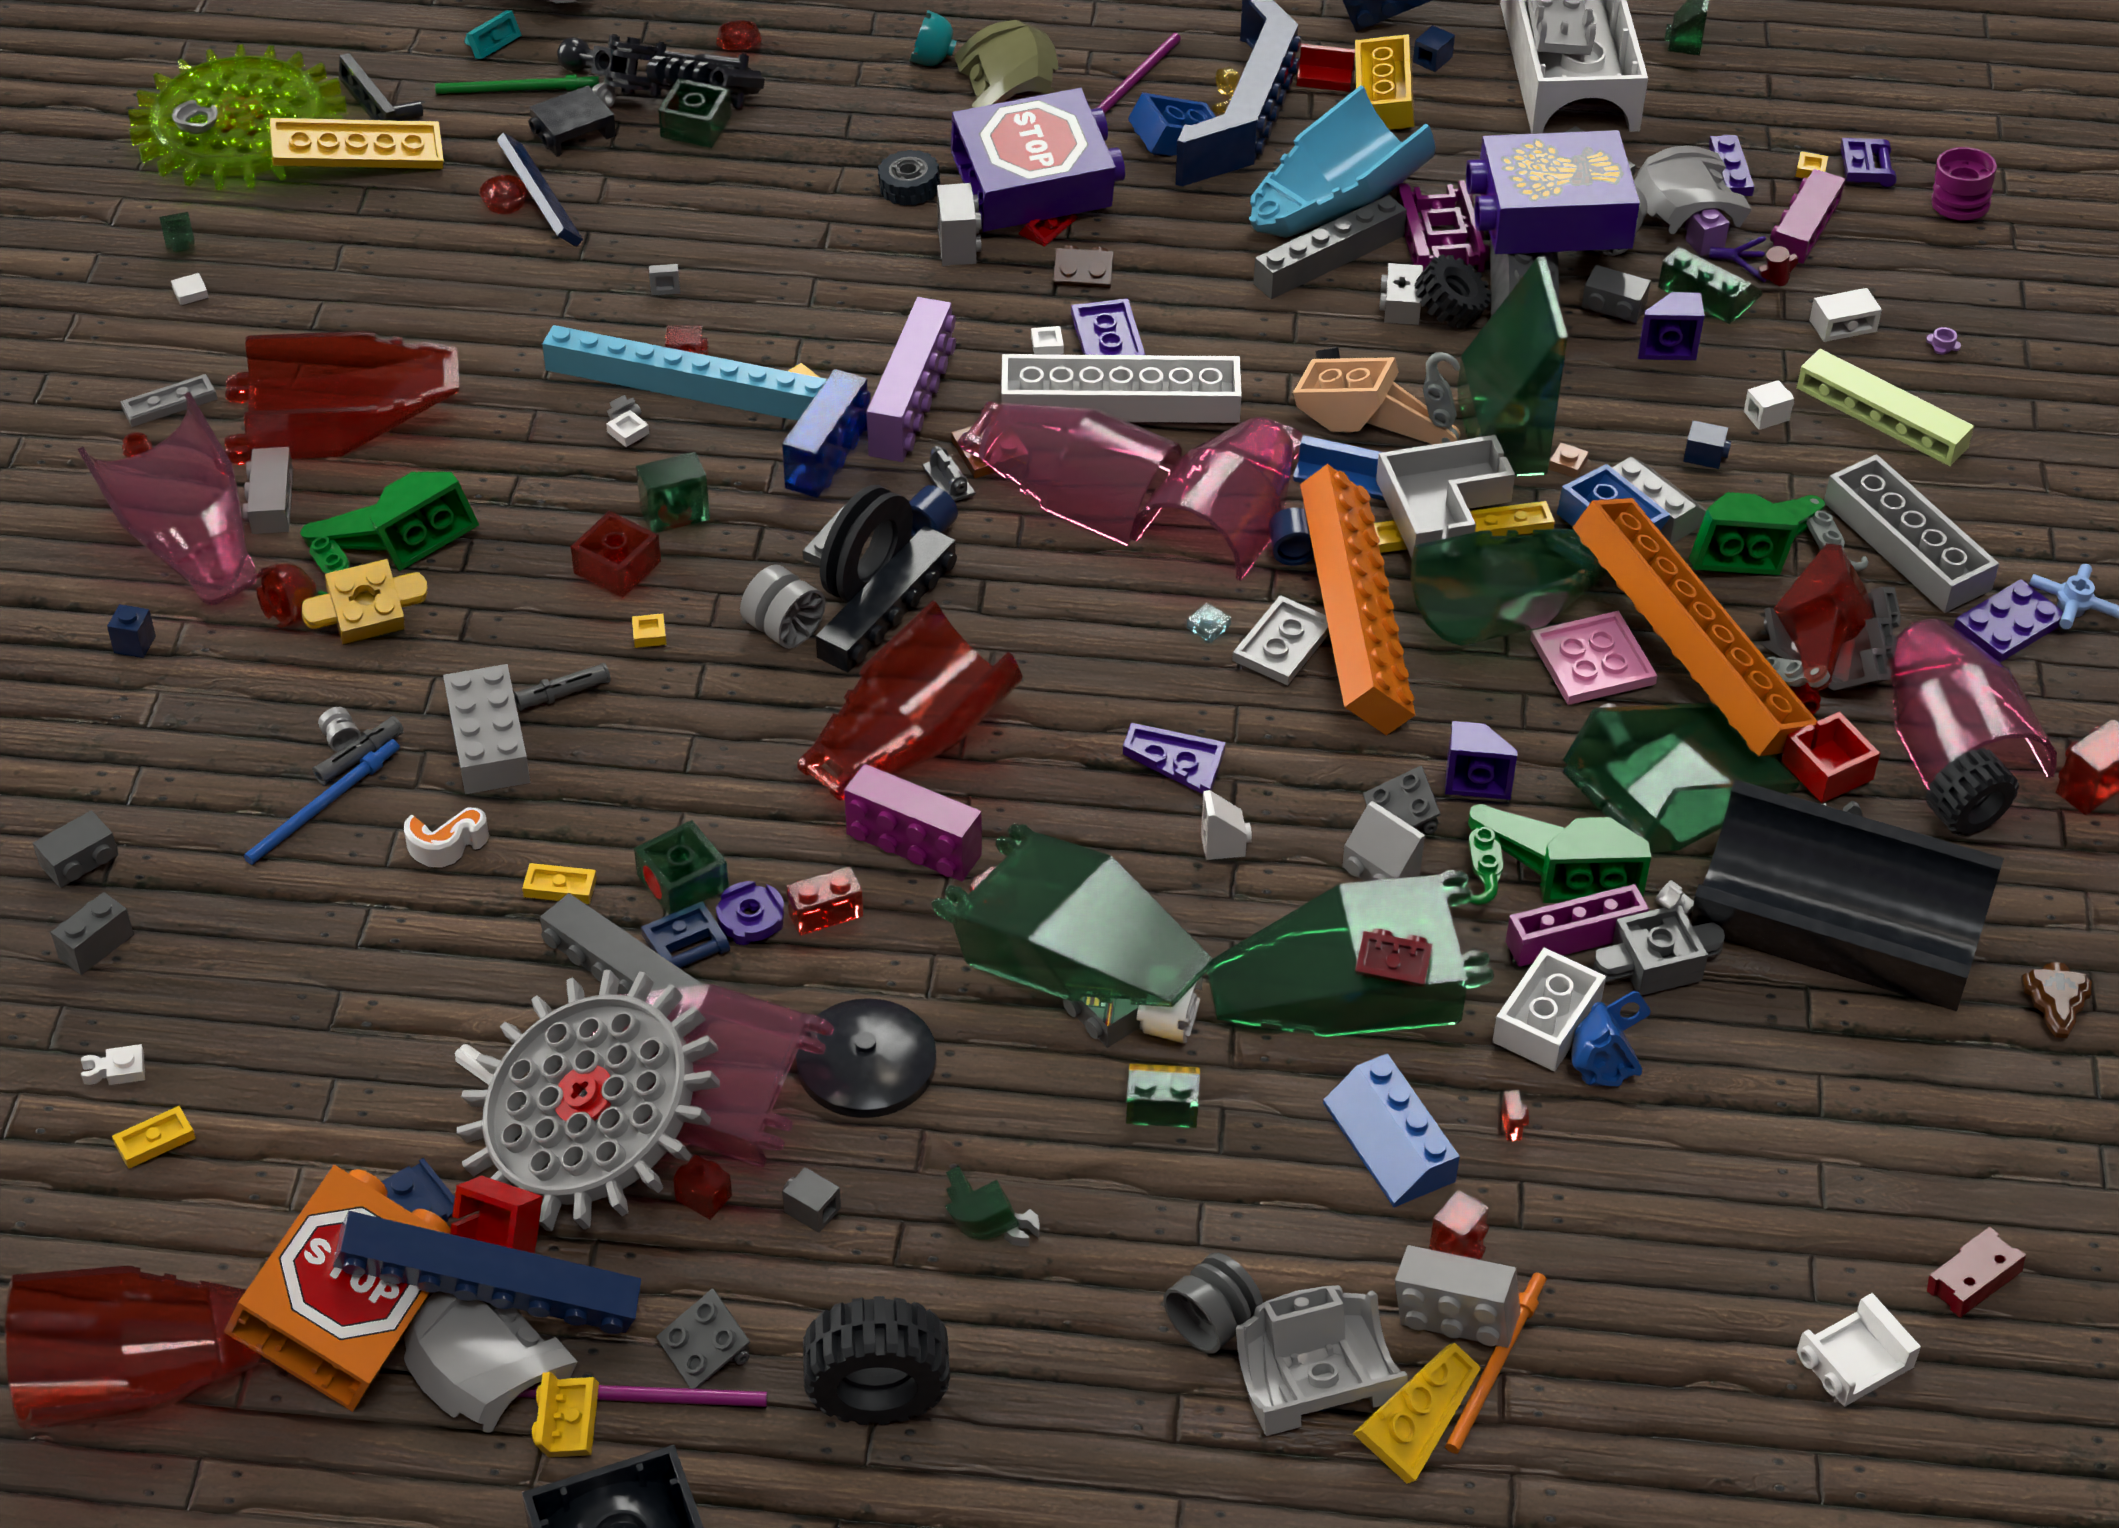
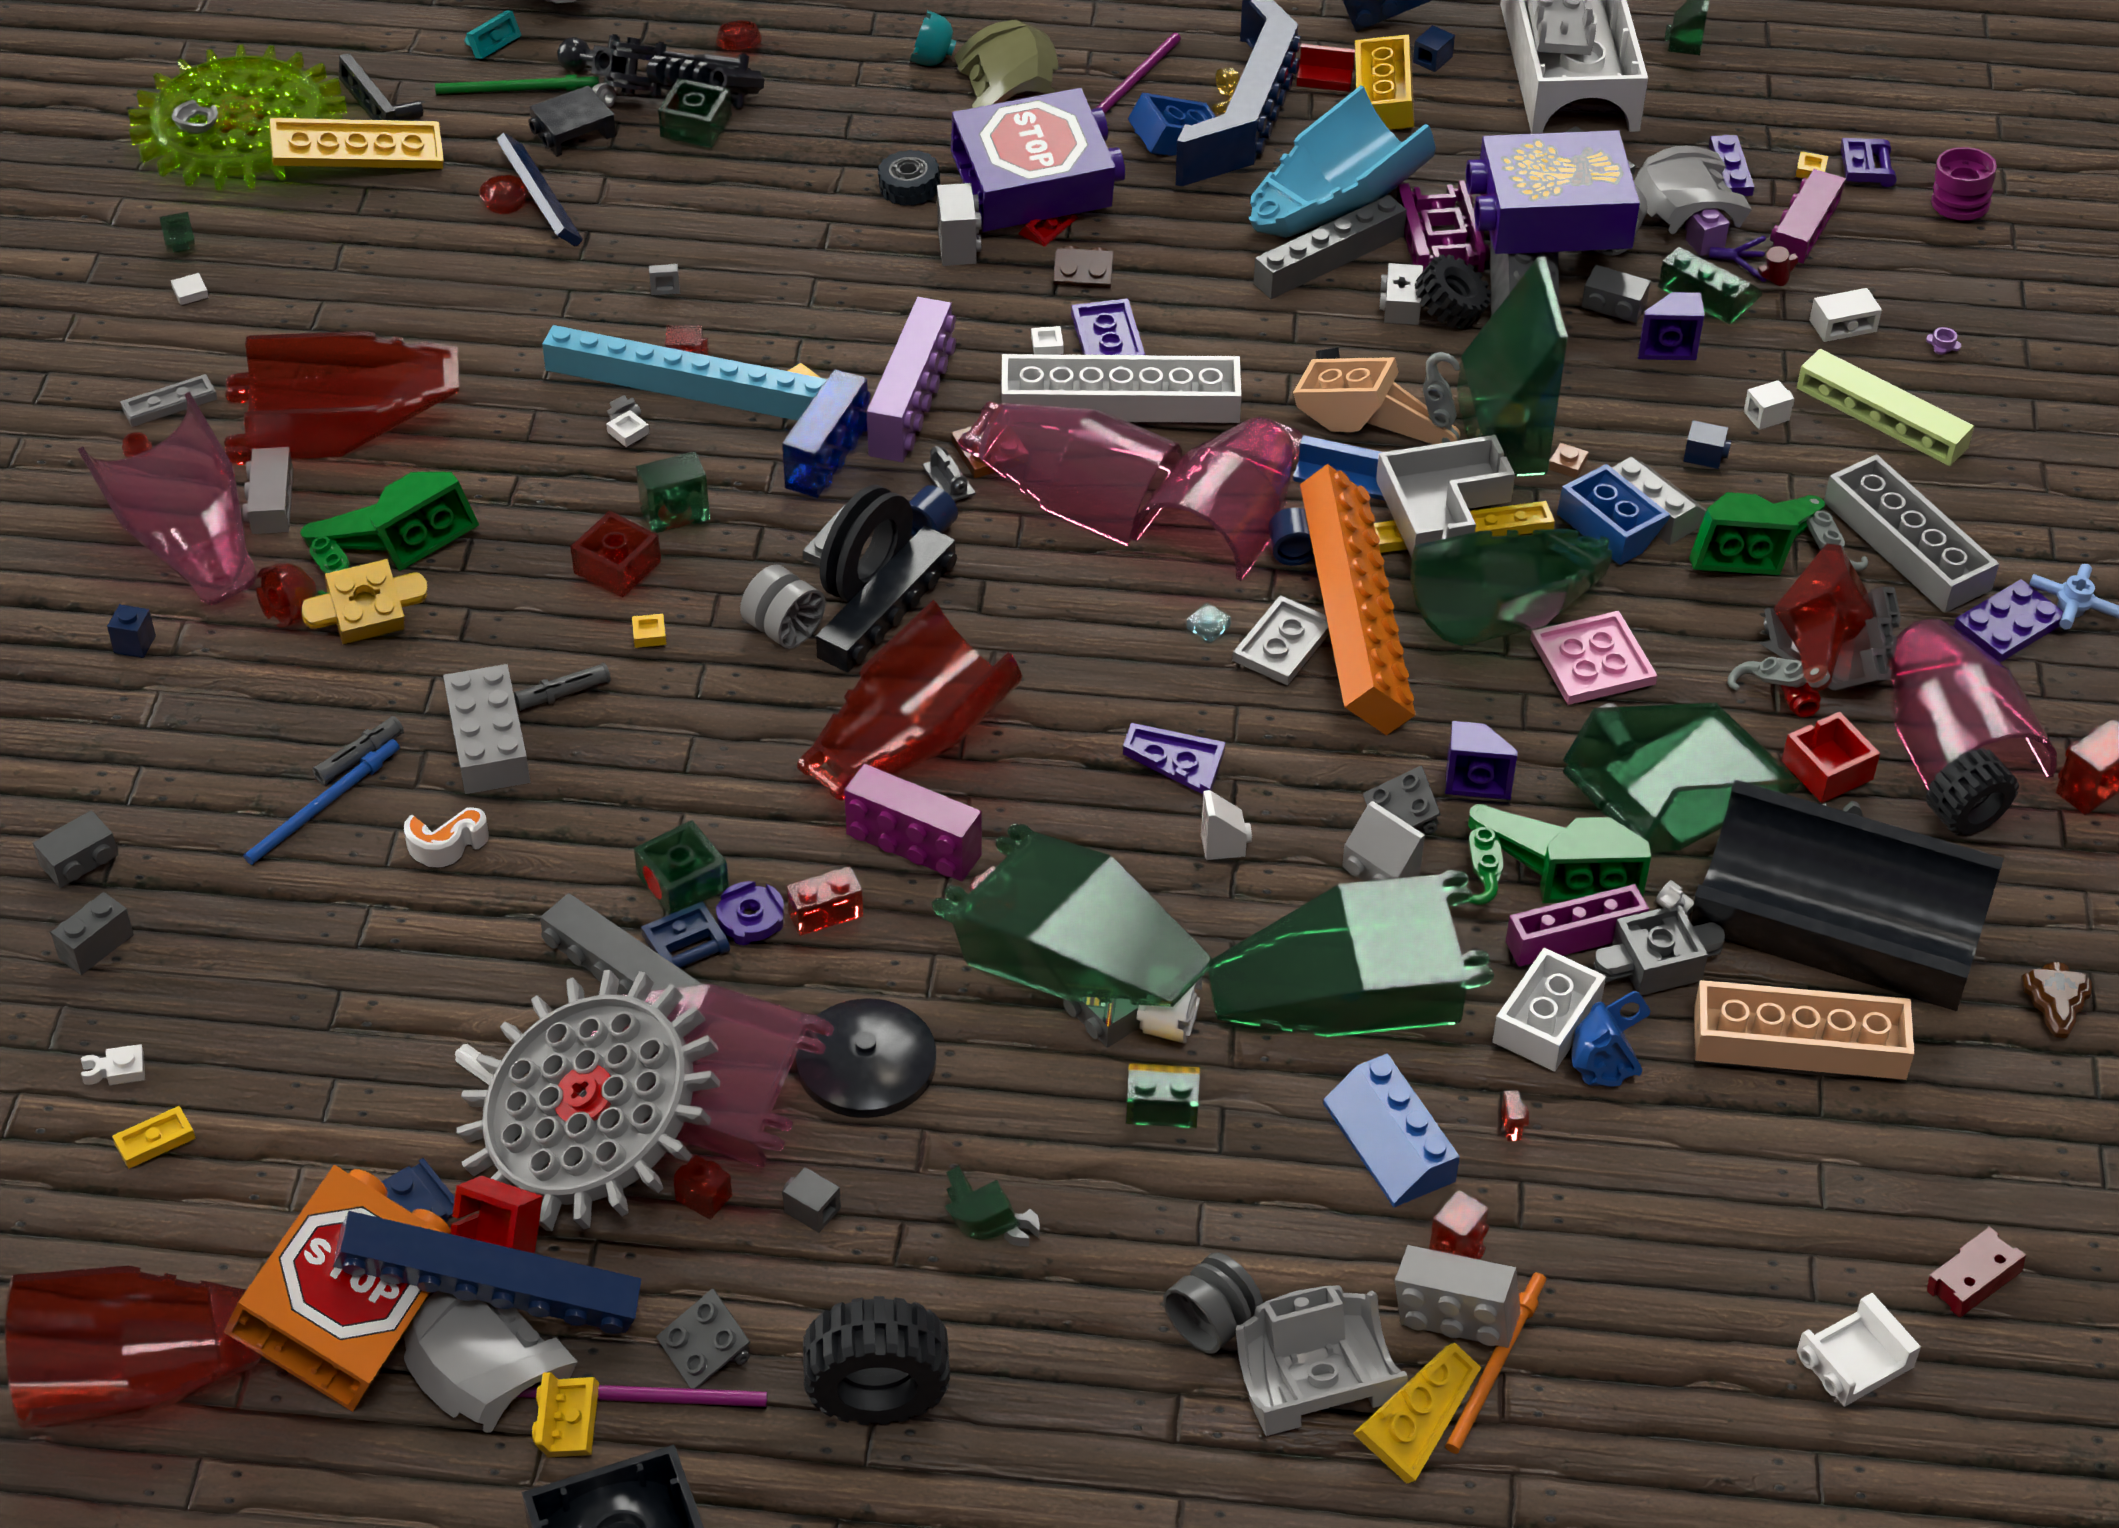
(338, 728): light grey wheel -> none
(555, 882): yellow plate -> none
(1394, 957): dark red bracket -> none
(1693, 624): orange brick -> none
(1803, 1029): none -> light nougat brick

